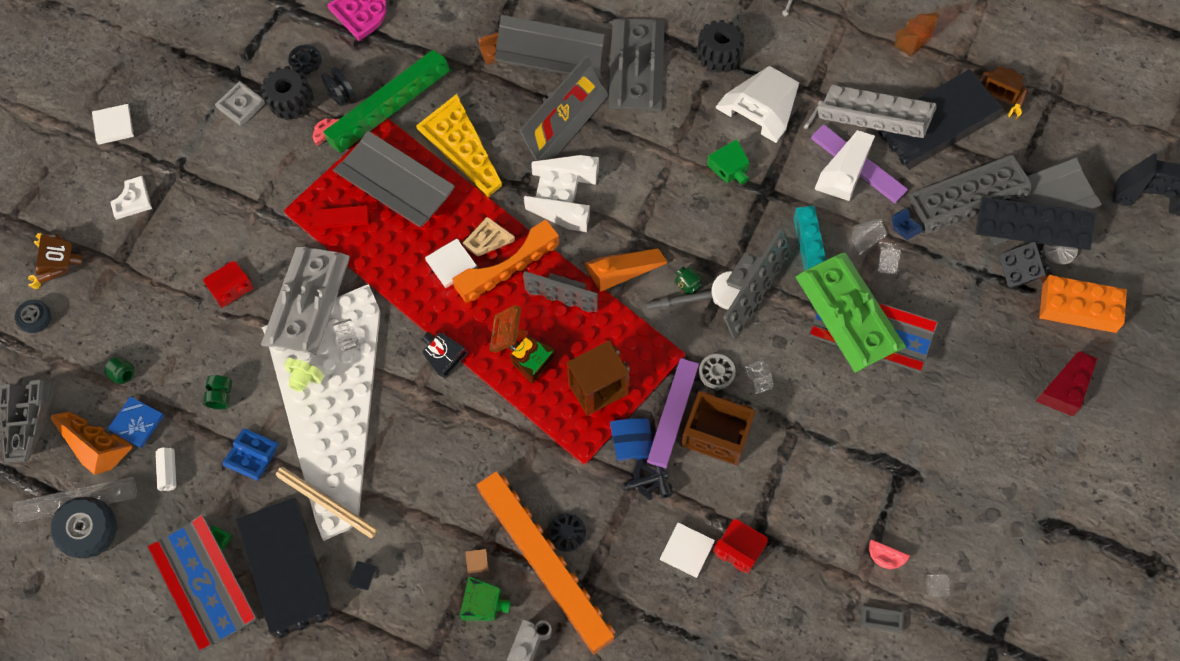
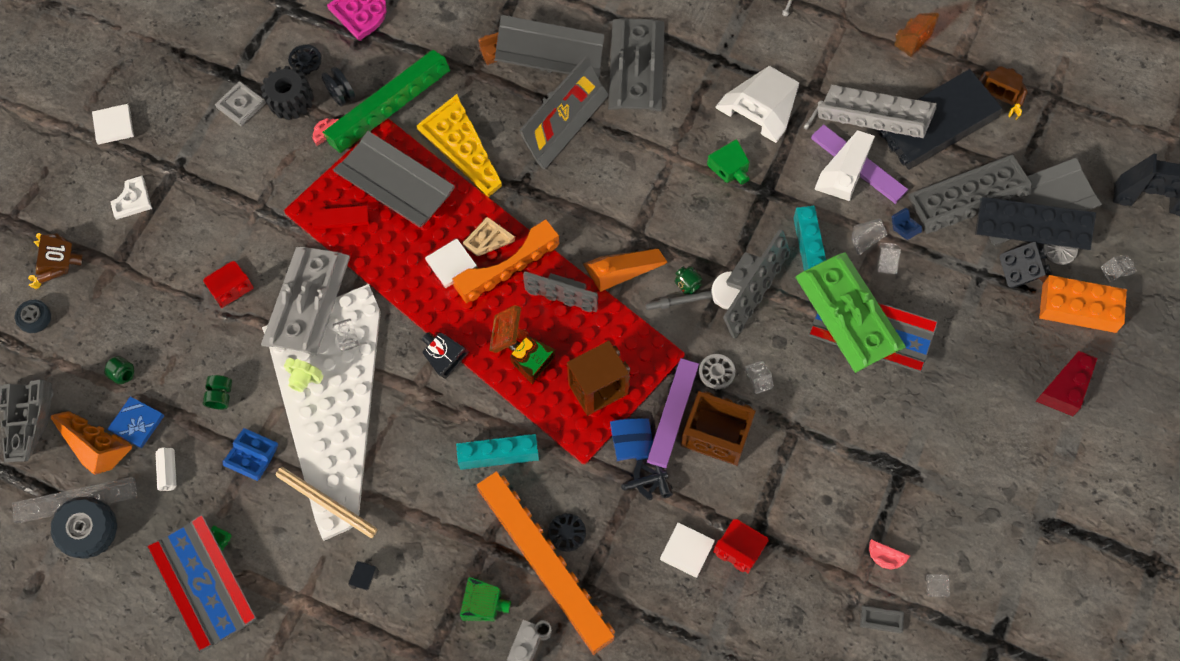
(284, 568): black brick -> none
(477, 561): medium nougat tile -> none
(497, 452): none -> teal brick
(558, 190): white wedge -> none
(720, 46): black wheel -> none
(1118, 267): none -> clear bracket

